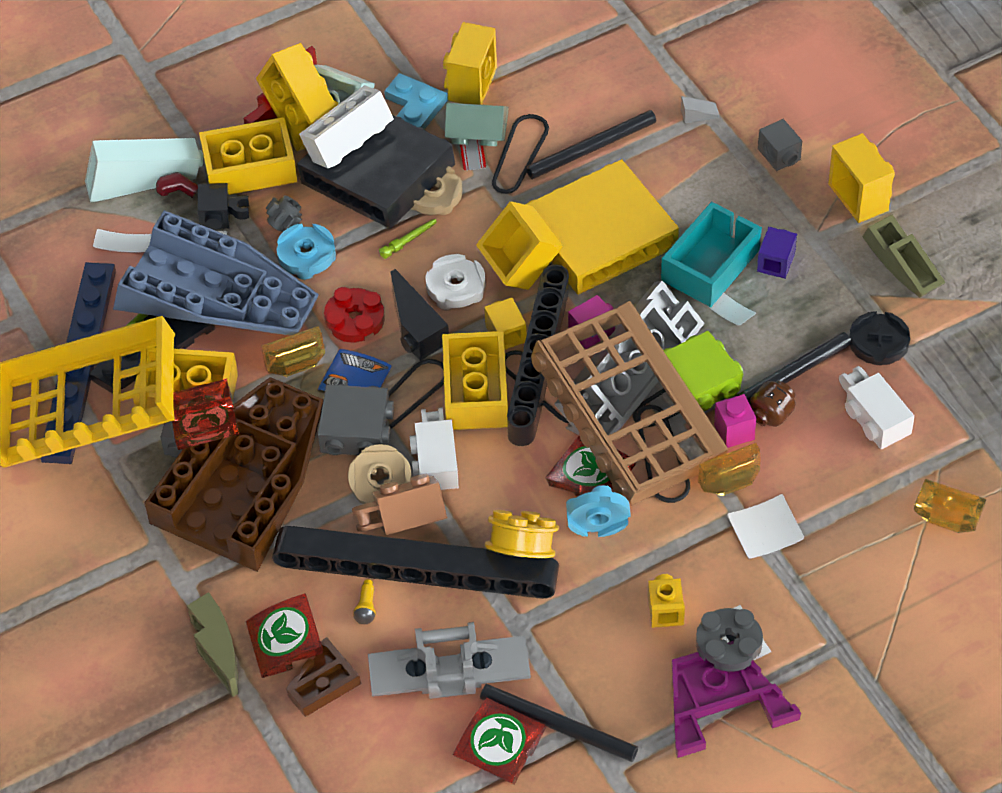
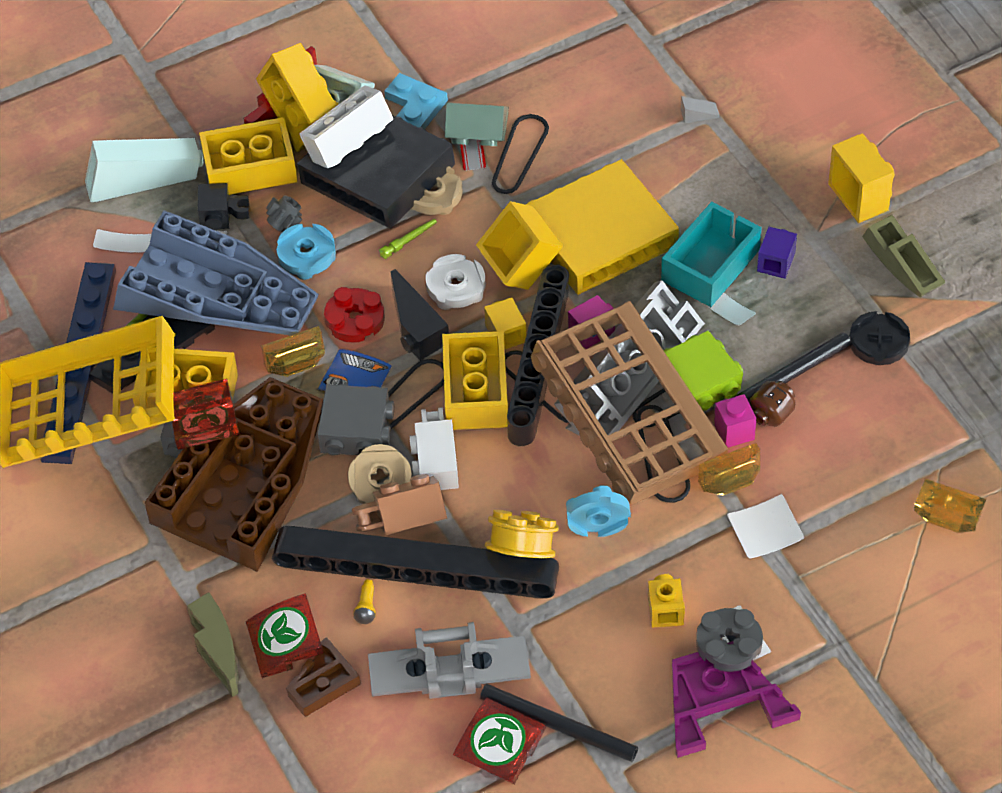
(175, 182): dark red arm -> none
(470, 64): yellow brick -> none
(579, 471): slope -> none
(591, 144): black piece -> none
(780, 144): dark grey brick -> none
(876, 407): white brick -> none

